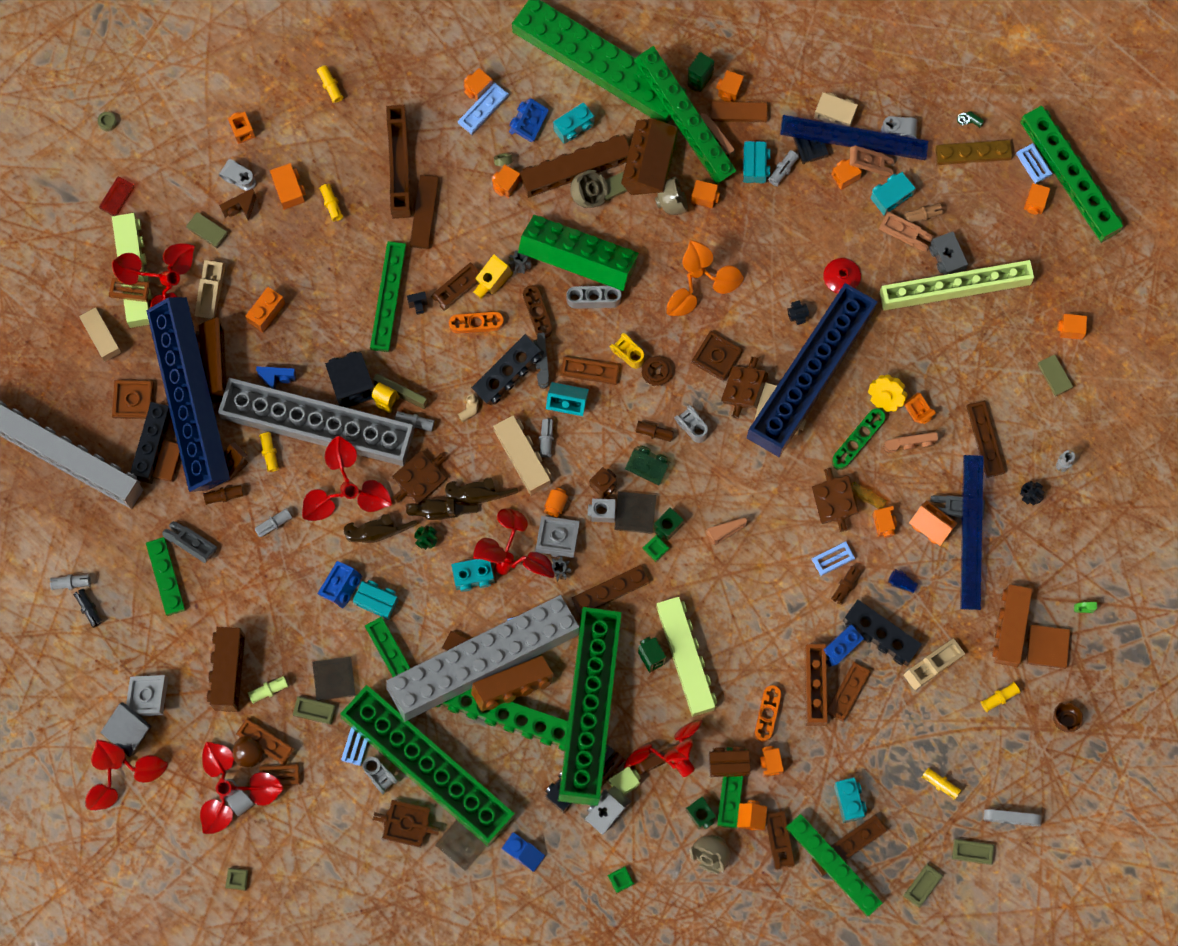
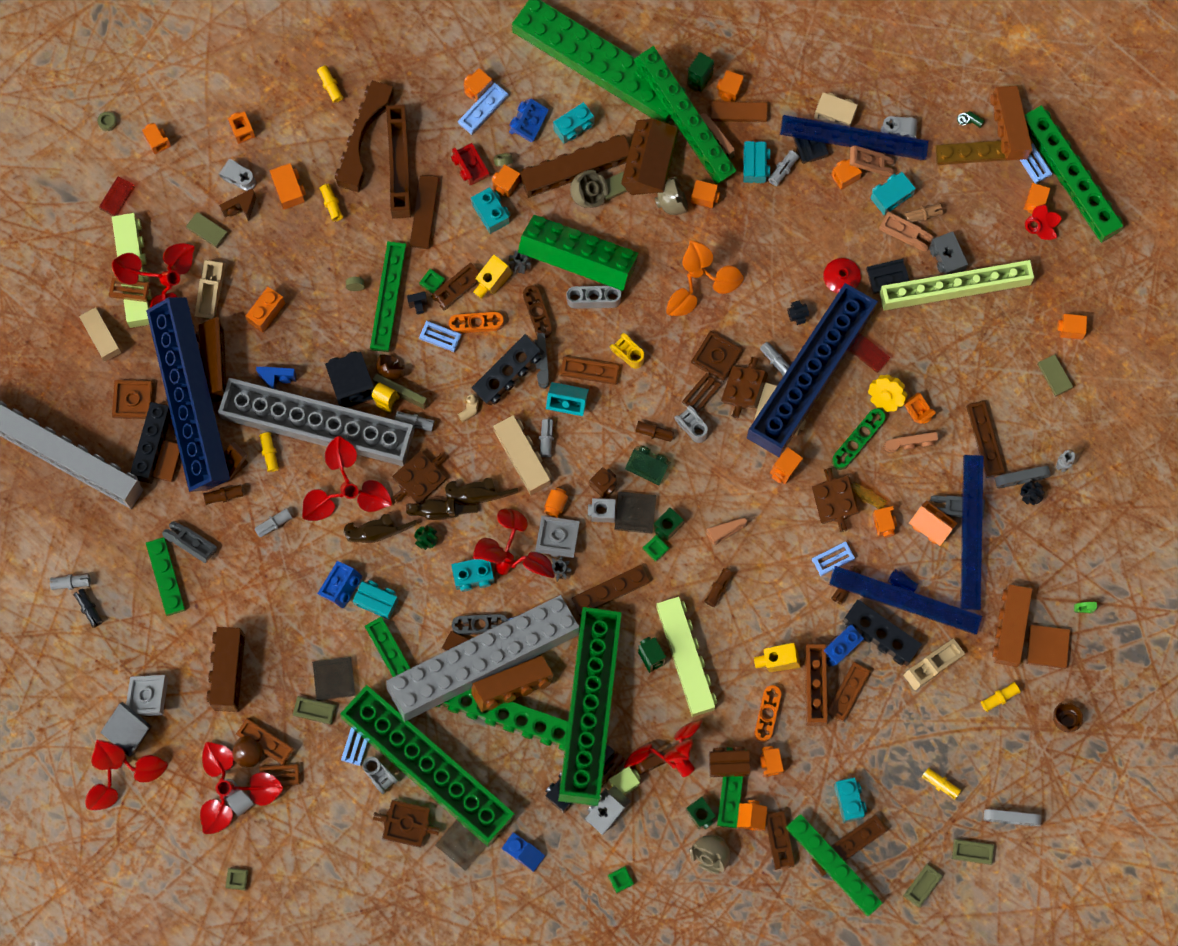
(156, 138): none -> orange brick
(268, 689): yellowish green pin -> none
(351, 172): none -> reddish brown arch
(354, 284): none -> olive tile
(389, 367): none -> reddish brown hair
(432, 281): none -> green tile
(438, 343): none -> light blue tile
(465, 630): none -> dark grey beam
(470, 163): none -> red bracket
(490, 210): none -> teal brick
(656, 362): reddish brown gear -> none
(711, 382): none -> reddish brown tile
(719, 587): none -> reddish brown pin
(775, 358): none -> light grey axle
(785, 466): none -> orange brick
(787, 658): none -> yellow torso
(869, 353): none -> clear red tile
(887, 274): none -> black plate
(905, 600): none -> clear blue plate
(1011, 123): none -> dark orange brick
(1022, 477): none -> dark grey beam
(1045, 221): none -> red plate

